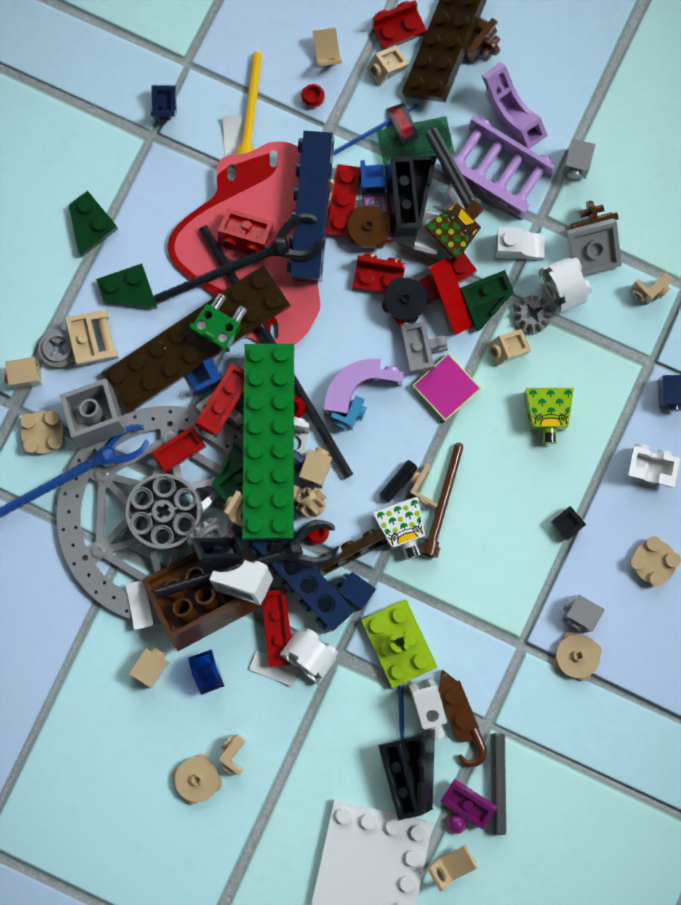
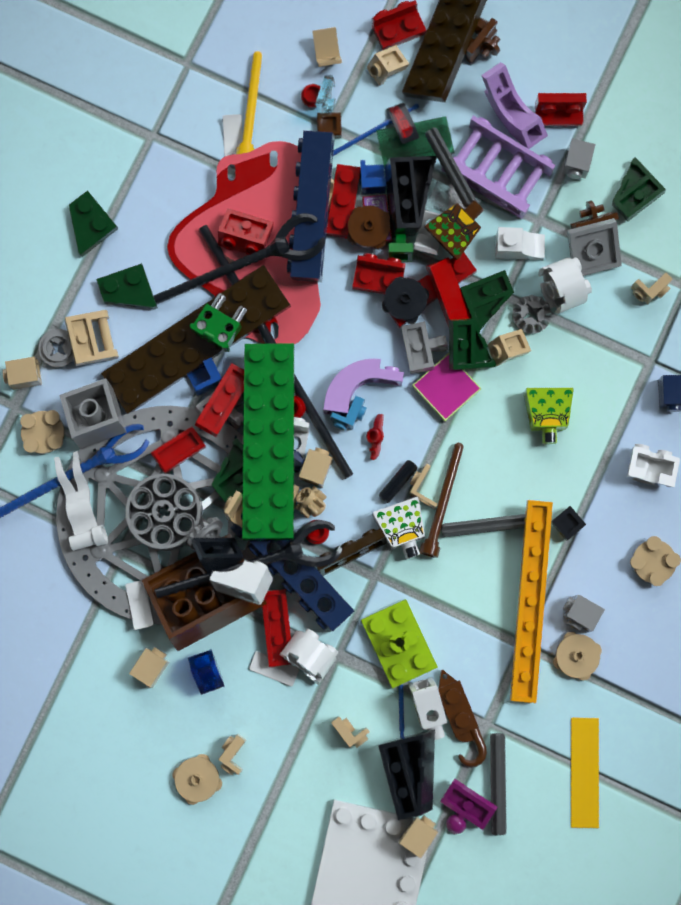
(79, 508): none -> white flag
(164, 102): dark blue bracket -> none
(324, 102): none -> clear light blue tile
(330, 123): none -> reddish brown tile
(345, 729): none -> tan bracket
(355, 589): dark blue brick -> none
(375, 436): none -> red piece
(401, 249): none -> green tile
(419, 835): none -> tan brick
(452, 866): tan bracket -> none
(467, 346): none -> dark green wing
(483, 525): none -> dark grey axle
(531, 601): none -> light orange plate
(561, 108): none -> red bracket
(584, 772): none -> yellow sticker
(637, 191): none -> dark green wing

